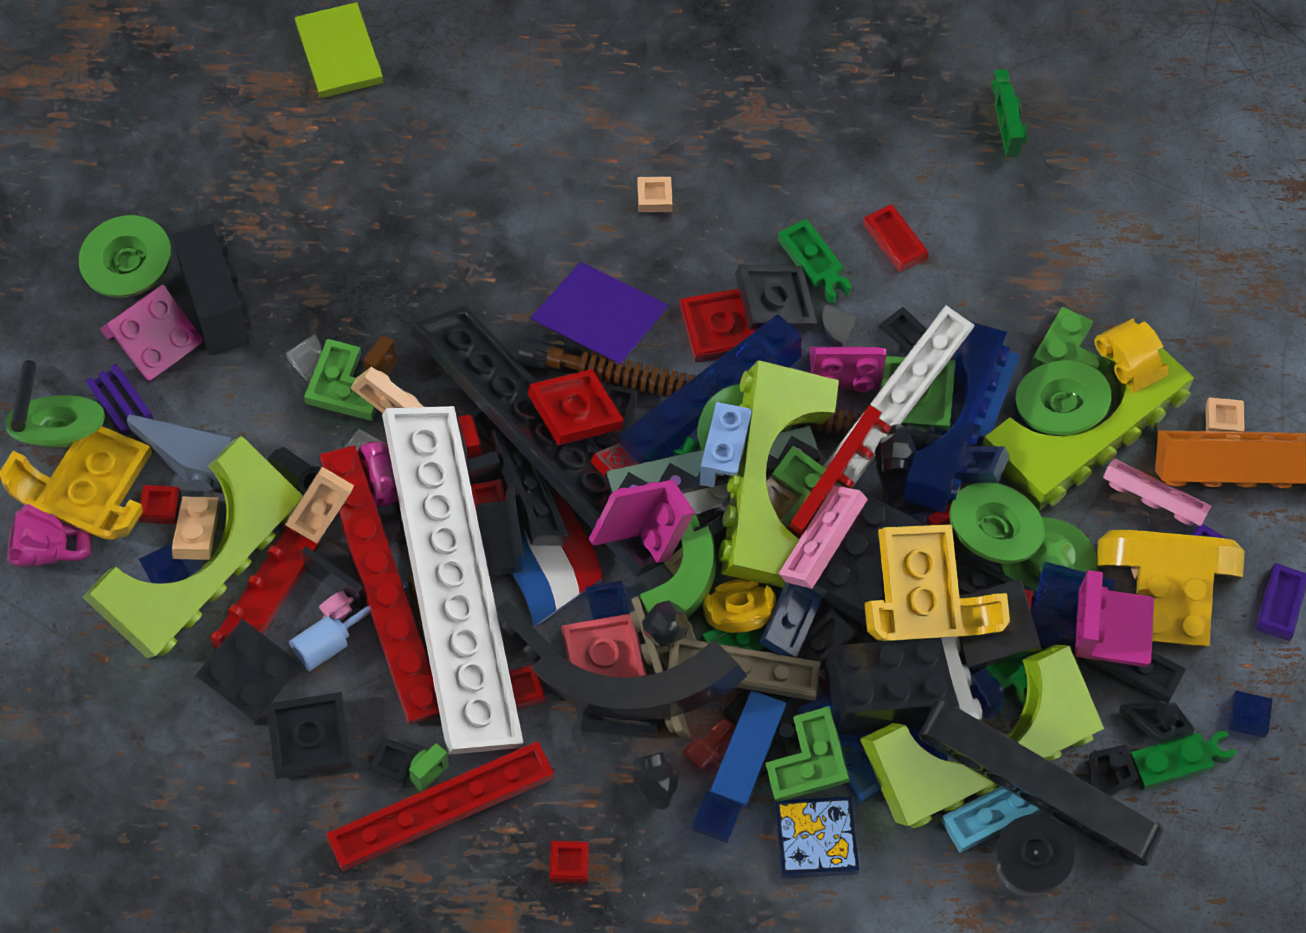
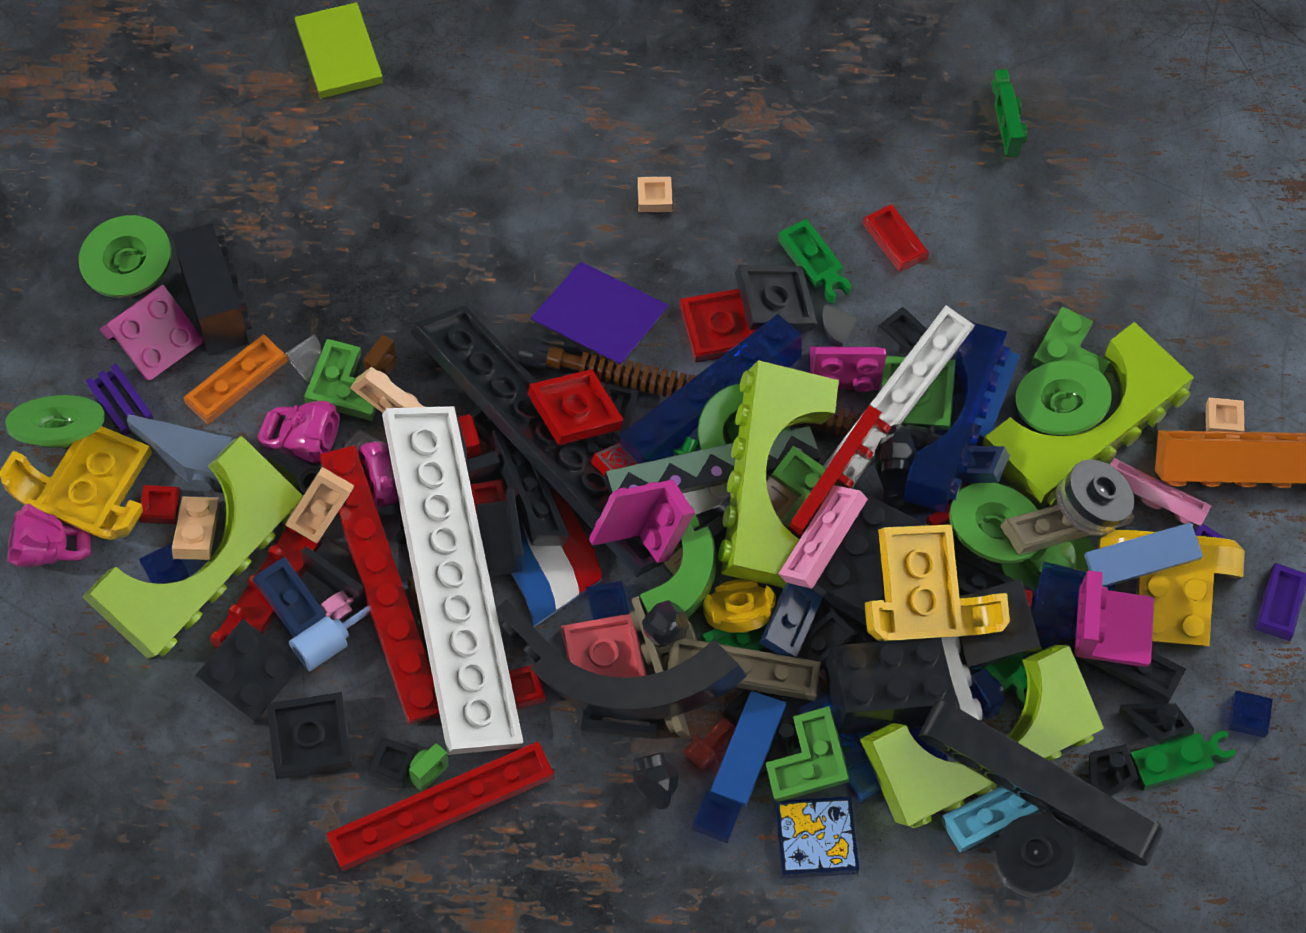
(23, 396): black bar -> none
(235, 379): none -> orange tile
(289, 597): none -> dark blue plate
(304, 431): none -> dark pink piece
(569, 862): red tile -> none
(724, 442): light blue bracket -> none
(1043, 529): none -> dark tan tile
(1095, 497): none -> piece
(1135, 353): yellow cylinder -> none
(1145, 555): none -> medium blue tile

